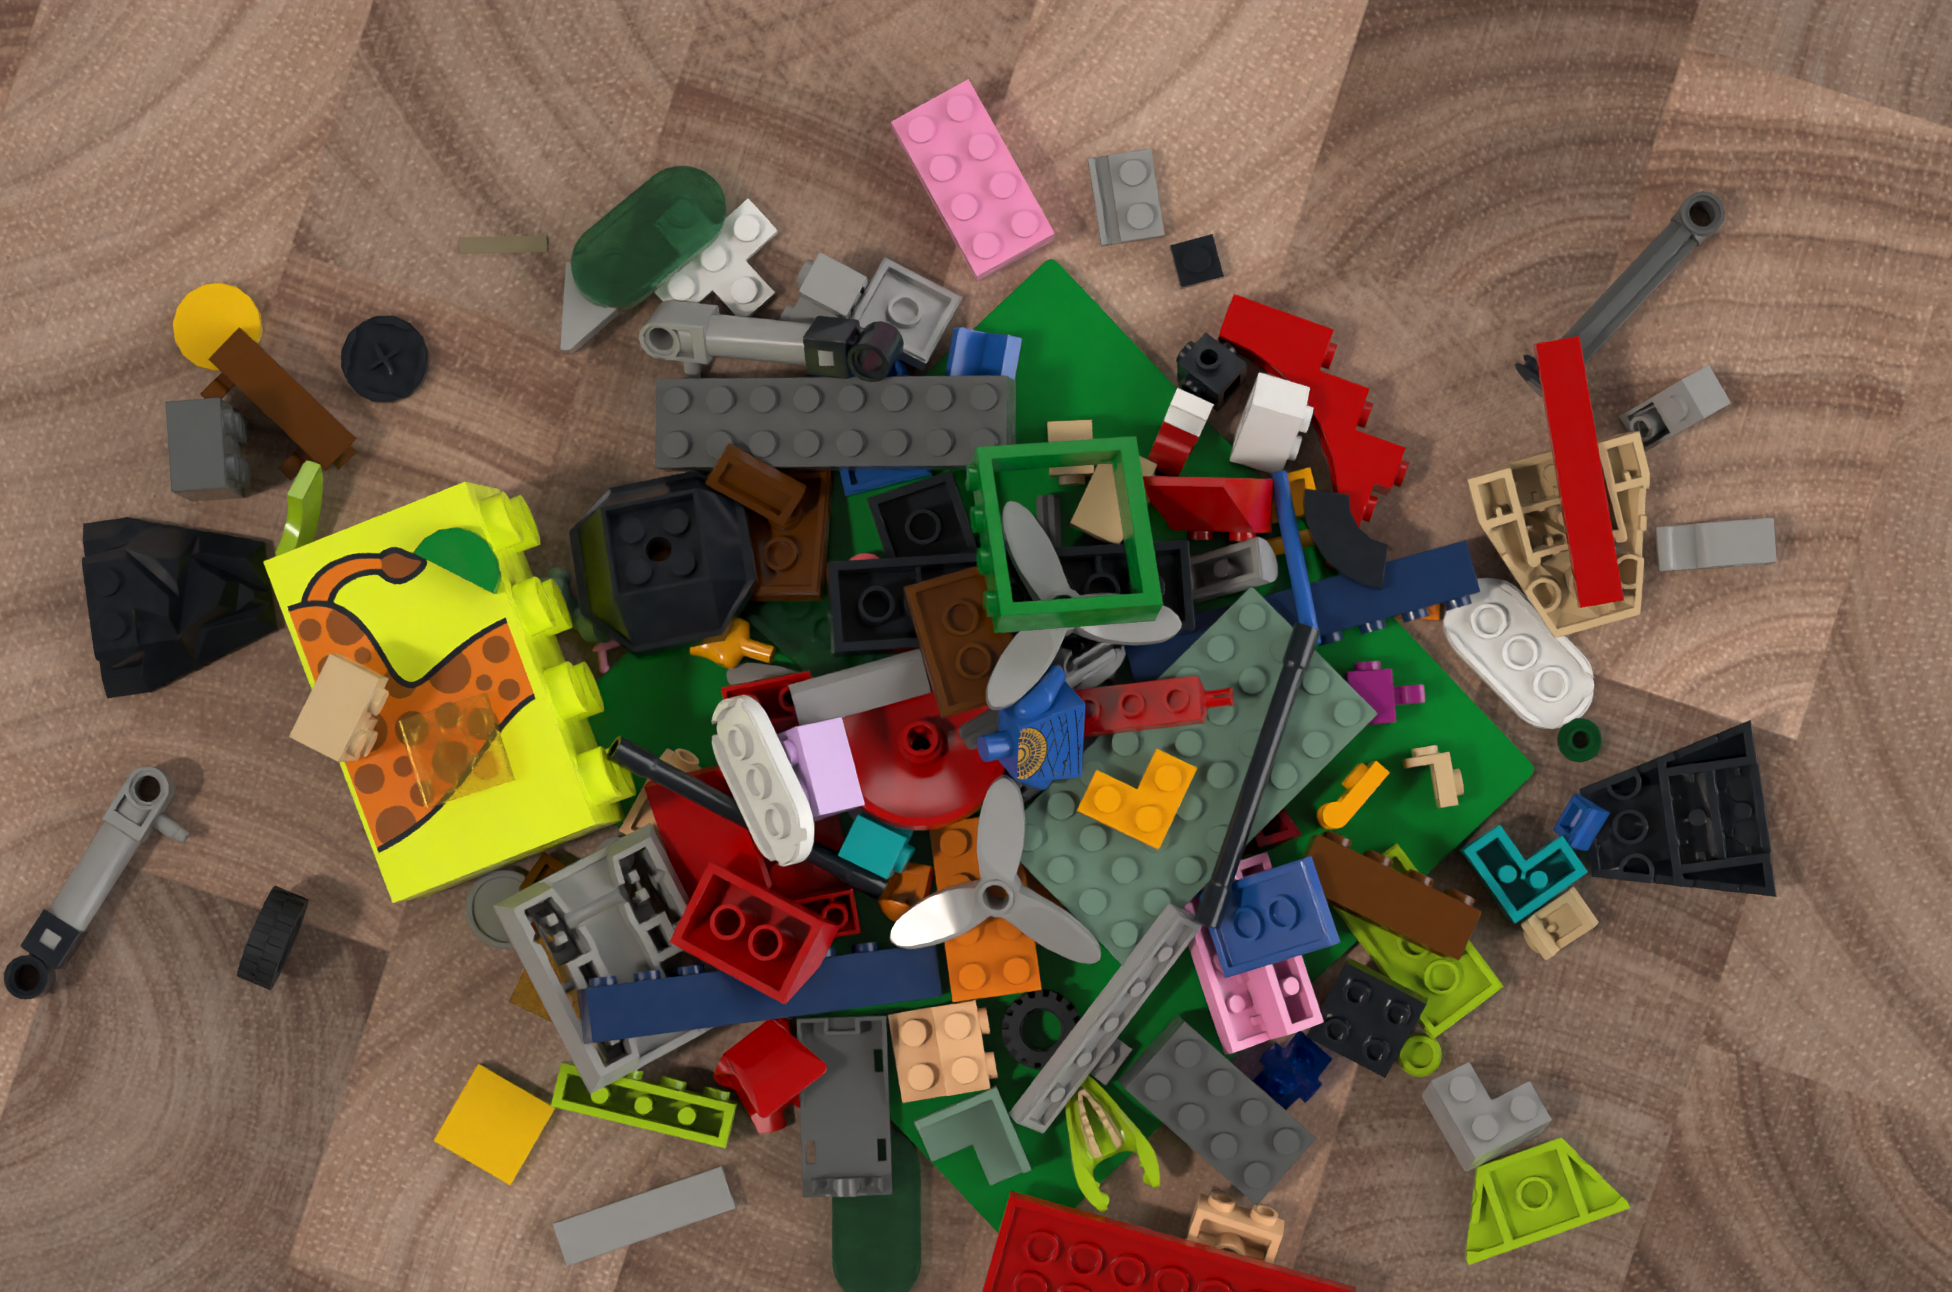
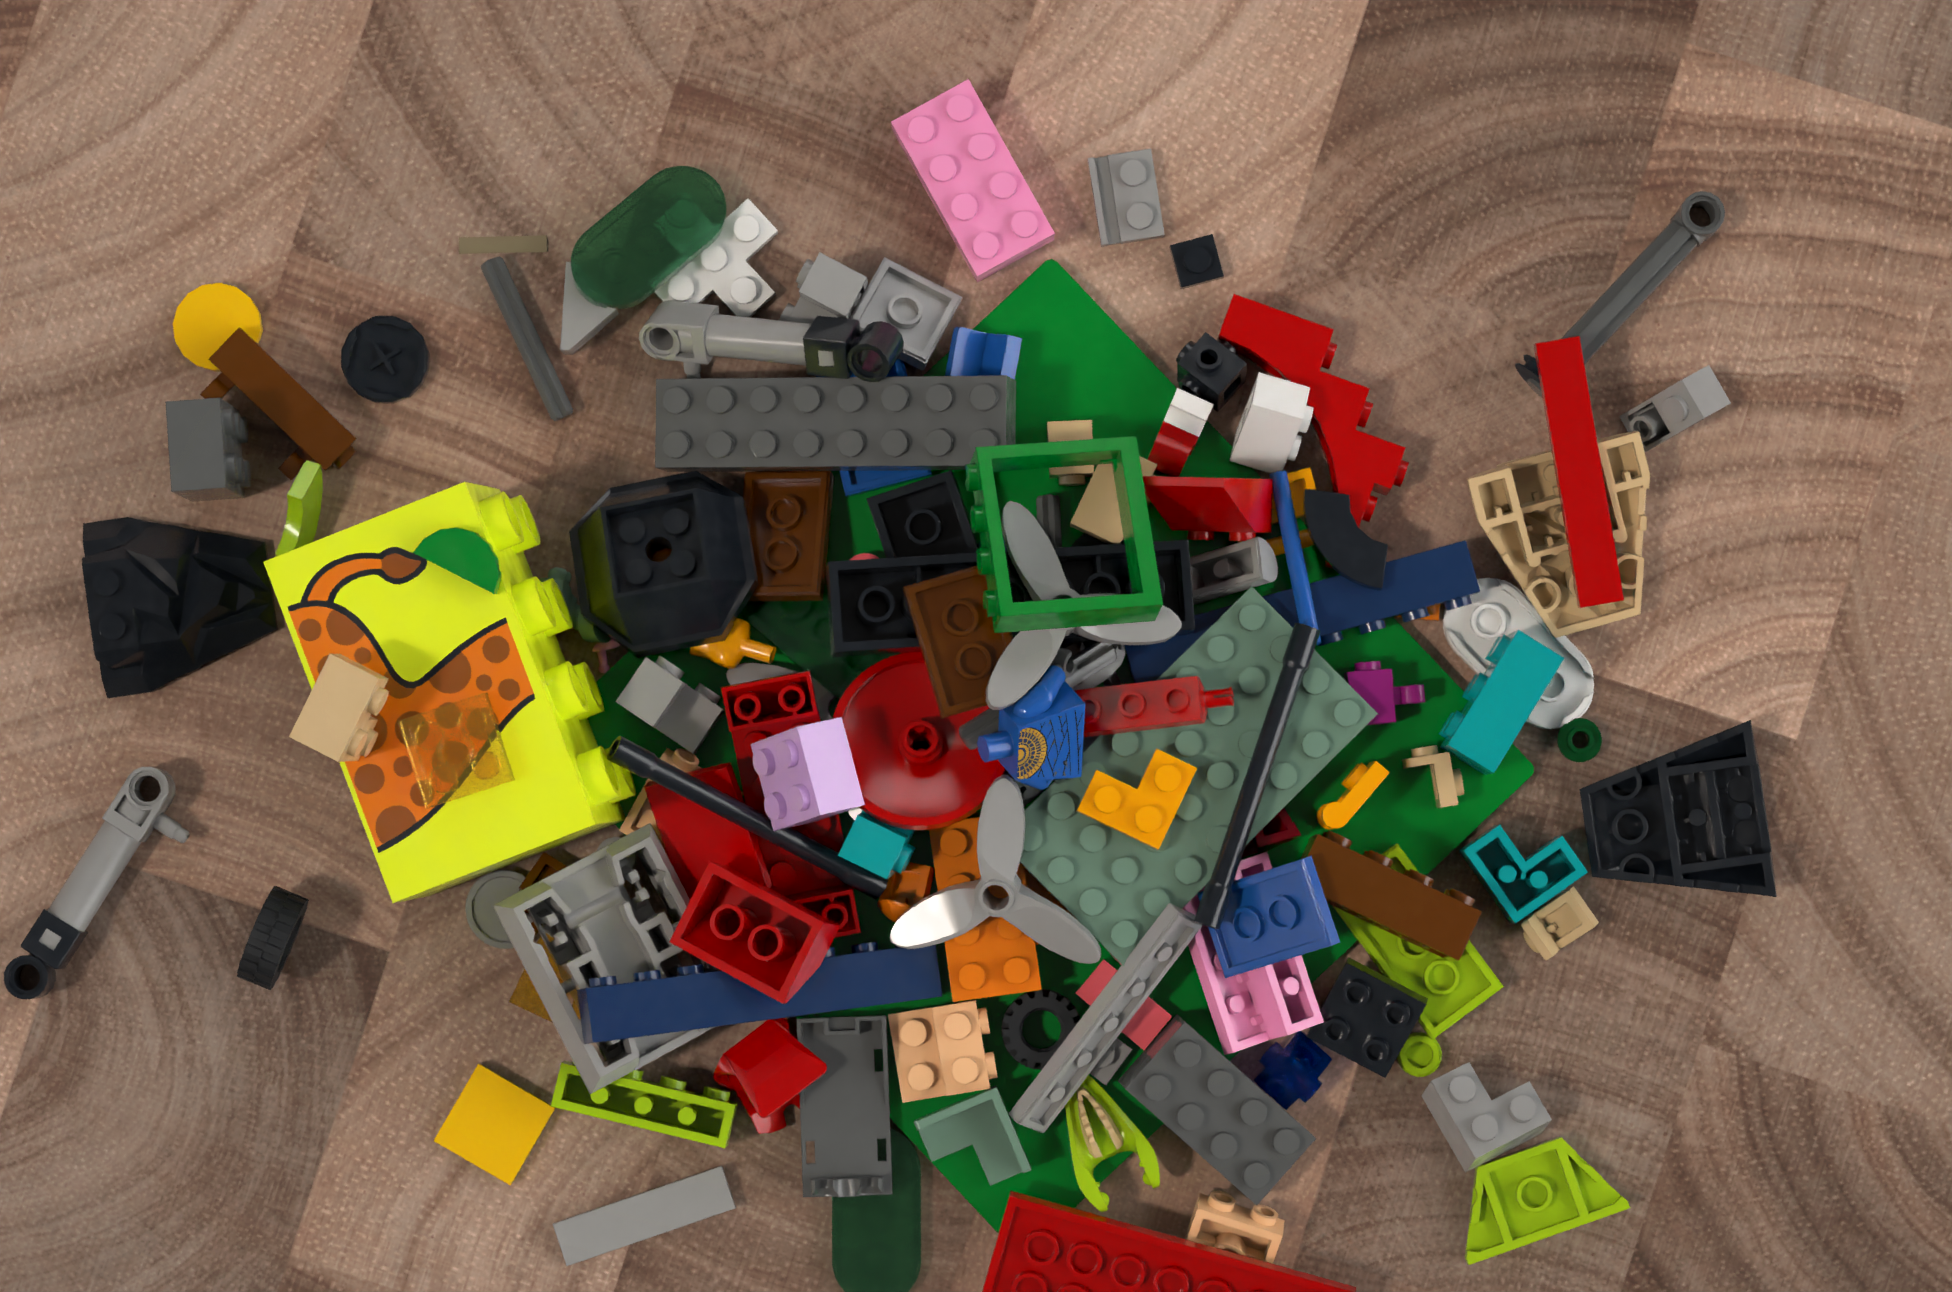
(527, 338): none -> dark grey axle
(670, 704): none -> light grey brick
(755, 484): reddish brown tile -> none
(762, 781): white tile -> none
(860, 688): light grey tile -> none
(1147, 1020): none -> coral tile
(1499, 701): none -> teal brick
(1580, 822): blue slope -> none
(1716, 545): light grey piece -> none

